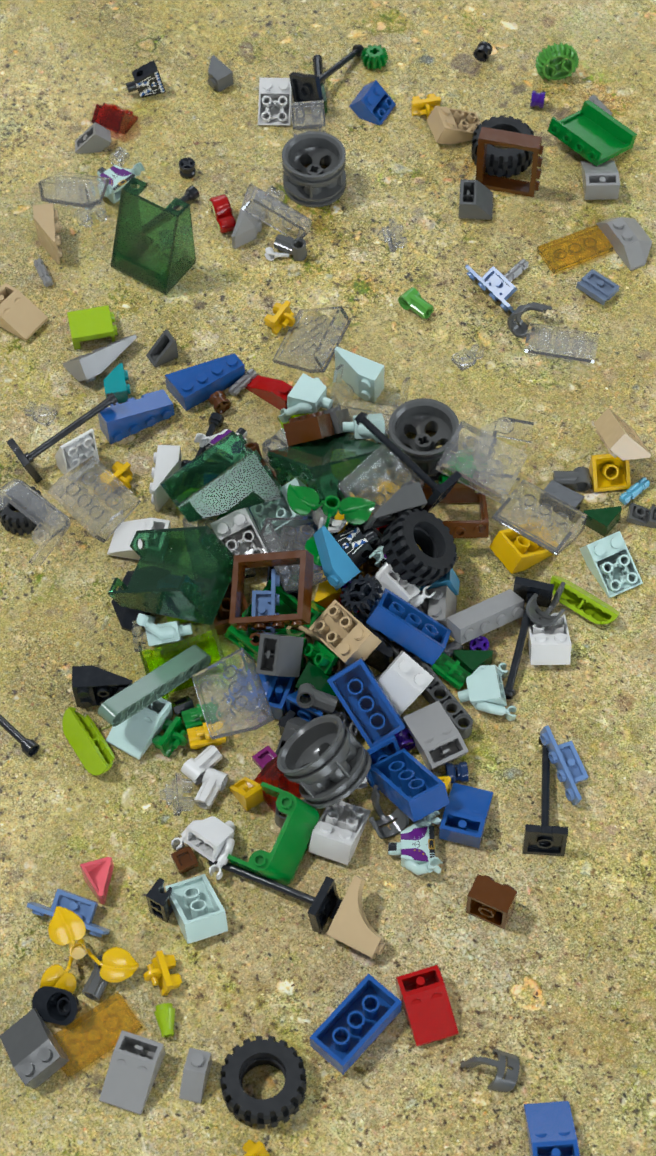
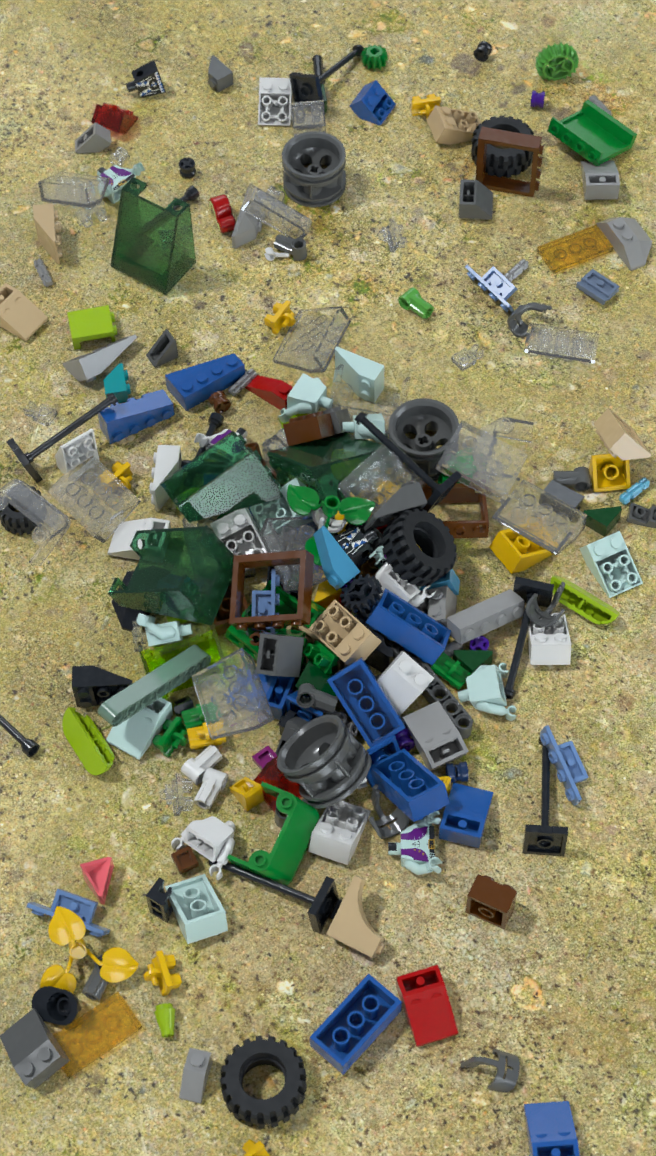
(132, 1072): light grey slope -> none

